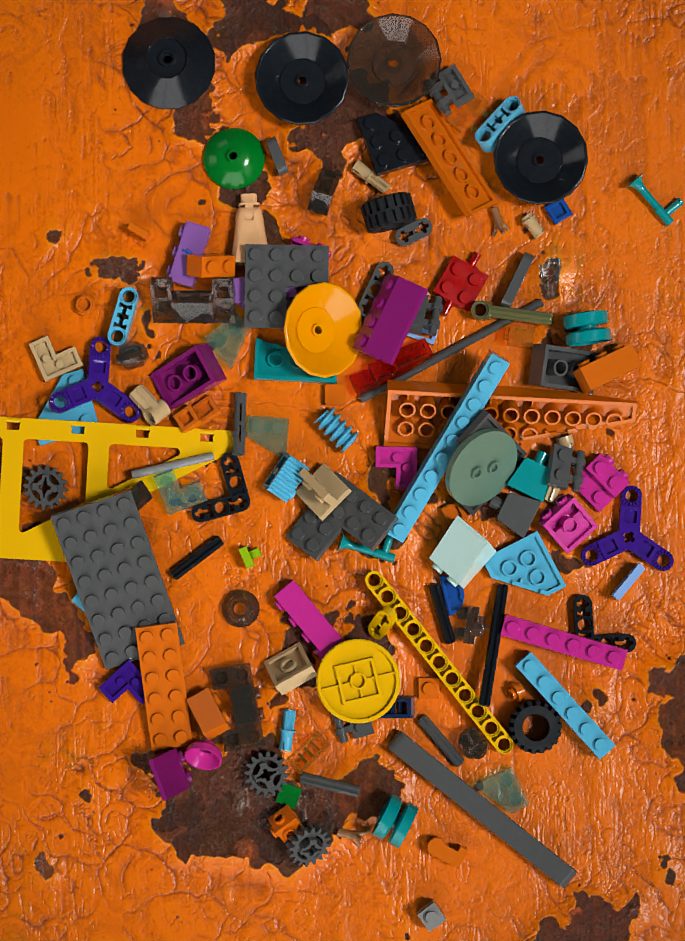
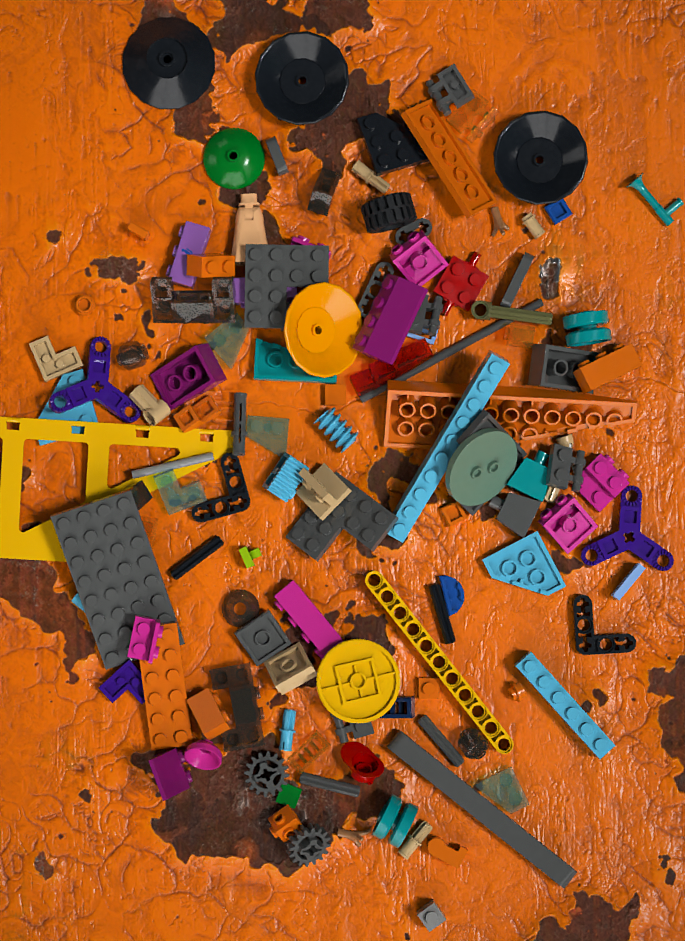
(45, 497): dark grey gear -> none
(120, 311): medium azure beam -> none
(144, 638): none -> dark pink bracket
(262, 637): none -> dark grey plate
(362, 762): none -> red piece
(384, 554): teal piece -> none
(385, 625): yellow beam -> none
(396, 39): clear smoke dish -> none
(402, 459): dark pink plate -> none
(415, 839): none -> tan axle
(418, 258): none -> dark pink plate
(461, 553): light aqua slope -> none
(474, 624): clear smoke hips -> none
(493, 645): black axle -> none
(497, 122): medium azure beam -> none
(552, 732): black tyre -> none
(564, 642): dark pink brick -> none

